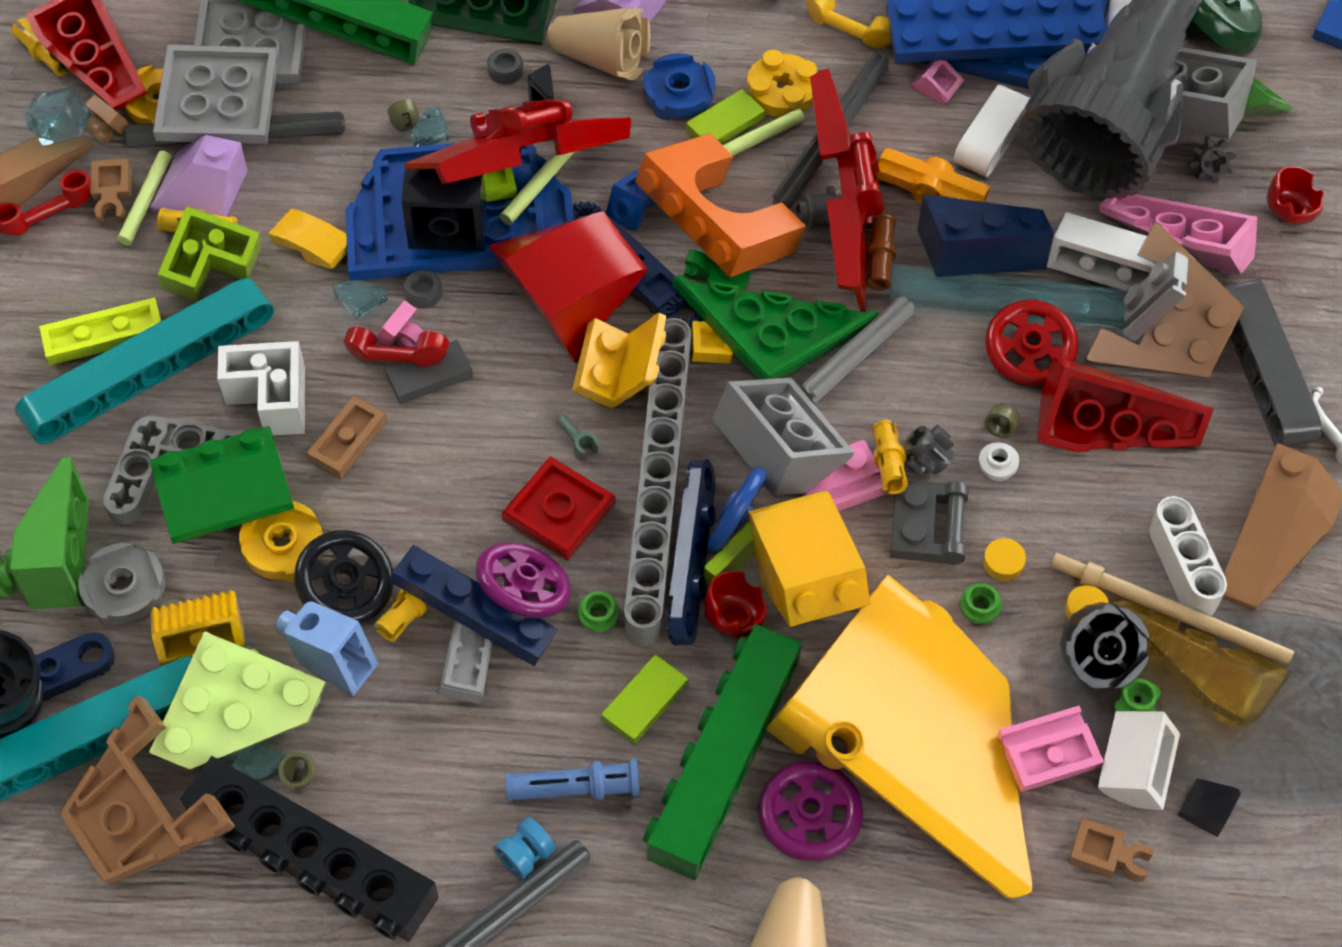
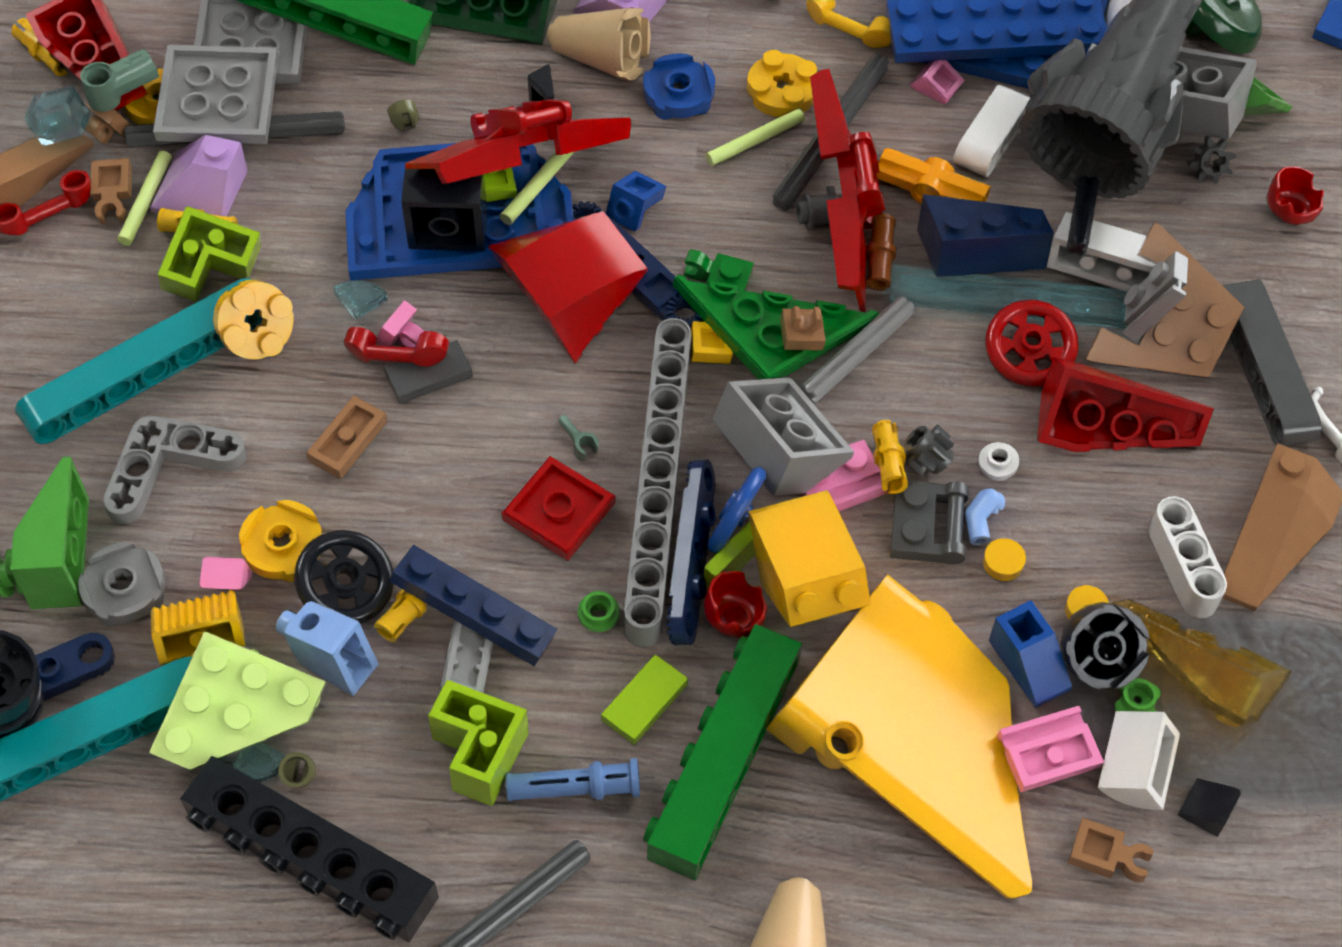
(97, 330): neon yellow plate -> none
(107, 82): none -> sand green piece
(121, 816): medium nougat wing -> none
(221, 484): green slope -> none
(224, 573): none -> bright pink slope
(242, 301): none -> yellow plate
(267, 376): white brick -> none
(313, 237): yellow slope -> none
(422, 289): dark grey tile -> none
(430, 128): clear light blue tile -> none
(486, 736): none -> lime brick
(505, 66): dark grey tile -> none
(523, 580): magenta plate -> none
(525, 848): dark azure wheel -> none
(618, 363): yellow bracket -> none
(727, 118): lime tile -> none
(731, 239): orange arch -> none
(794, 842): magenta plate -> none
(802, 329): none -> medium nougat tile
(978, 511): none -> light blue arm
(980, 593): bright green plate -> none
(999, 428): olive hinge -> none
(1031, 653): none -> blue slope
(1082, 215): none -> black axle
(1094, 576): tan bar -> none
(1210, 235): bright pink wedge -> none

